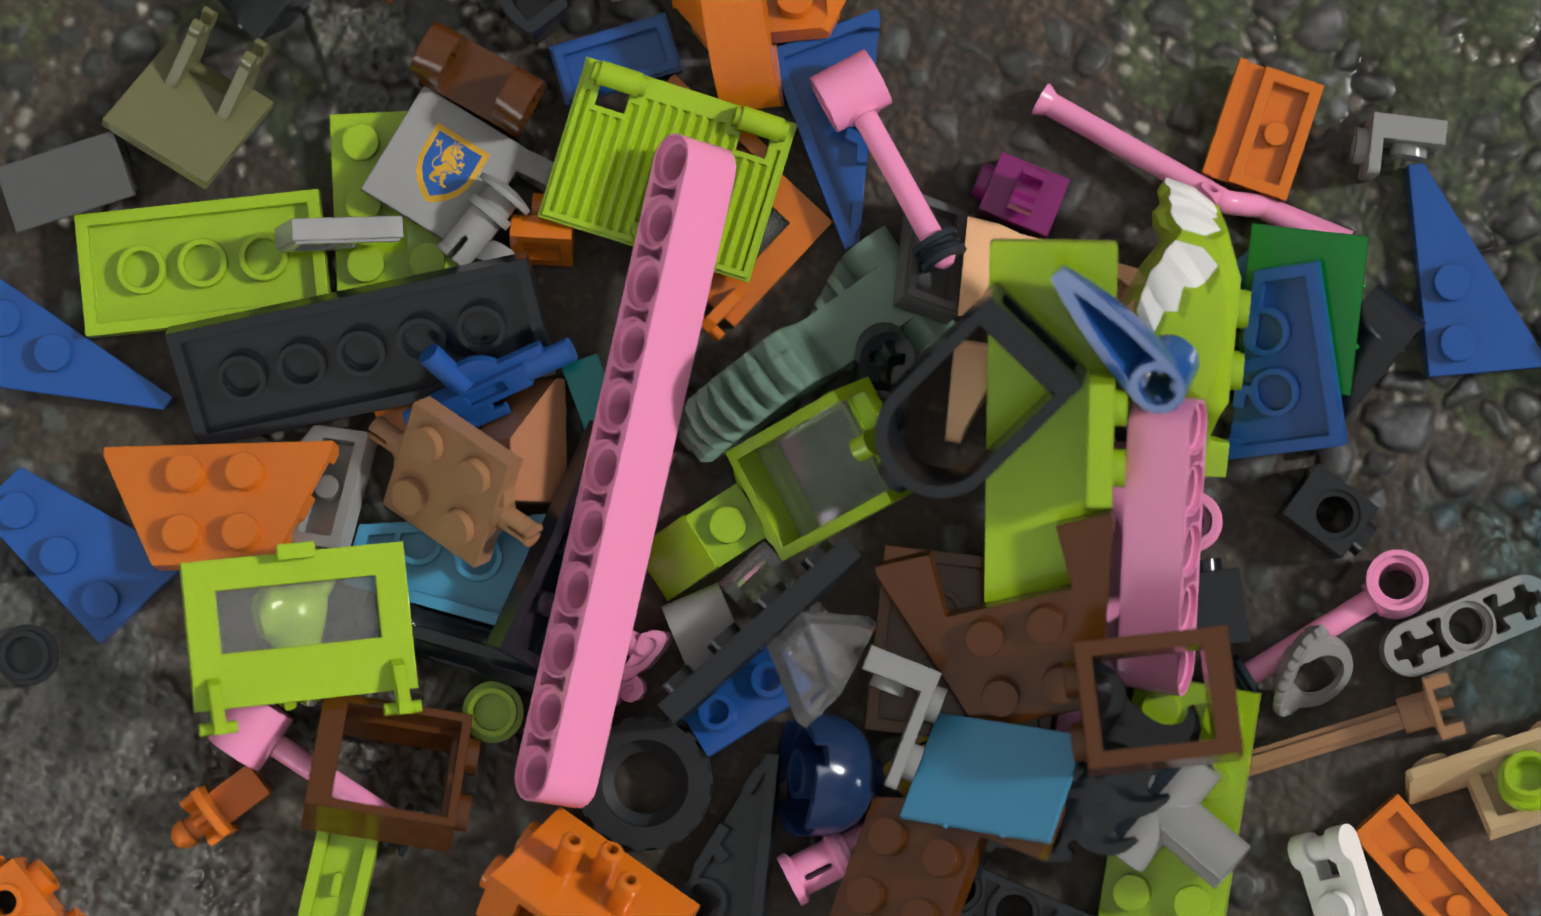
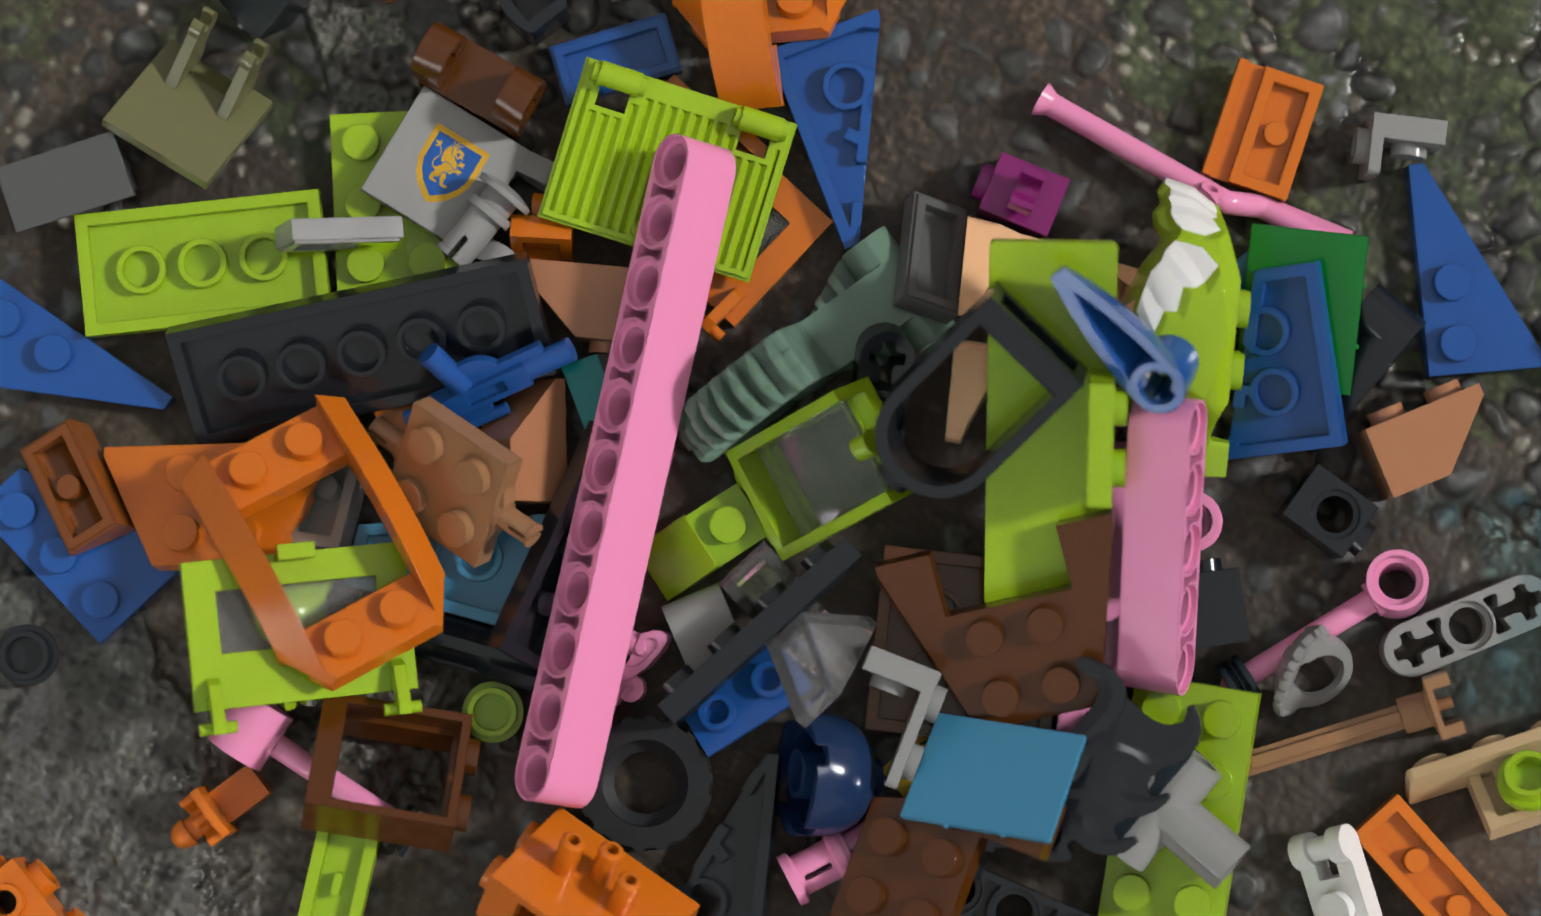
(77, 486): none -> dark orange slope
(281, 465): none -> orange wedge
(583, 298): none -> nougat slope
(853, 96): bright pink piece -> none
(1220, 696): reddish brown window -> none
(1419, 444): none -> nougat slope

